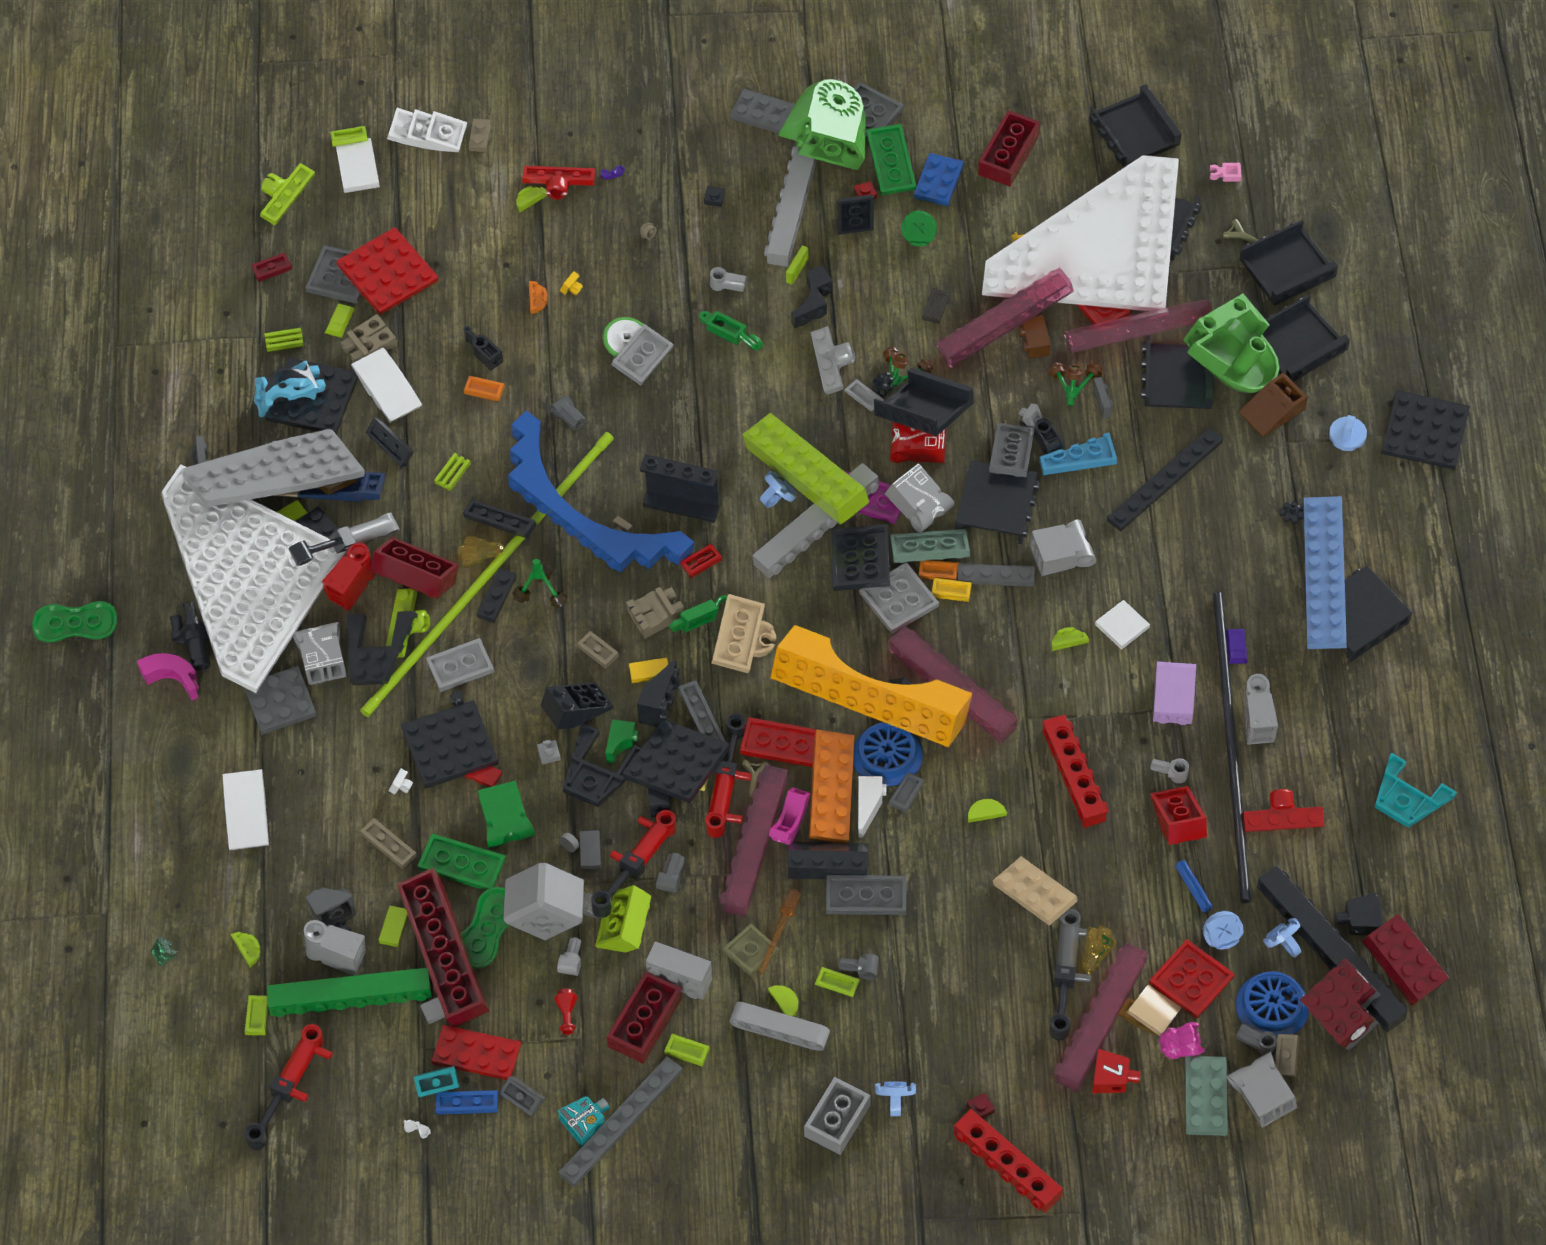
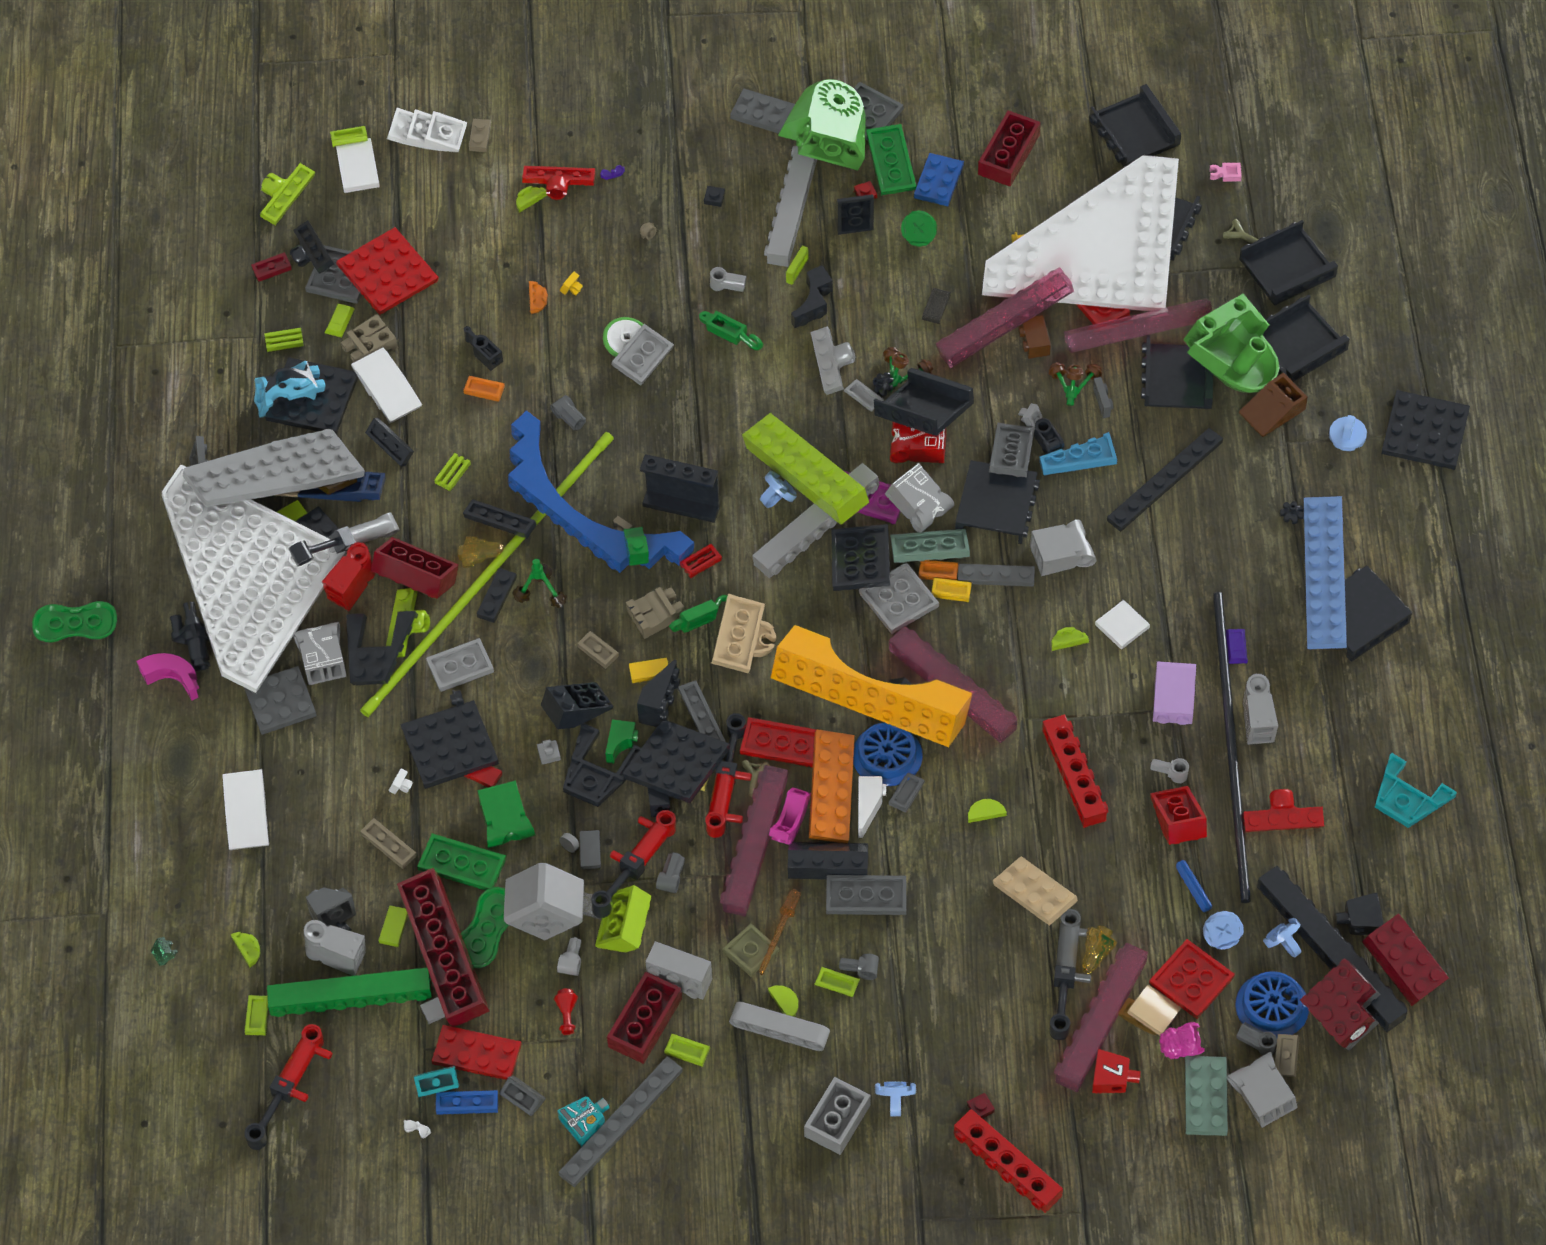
(310, 249): none -> black plate
(636, 546): none -> green arch

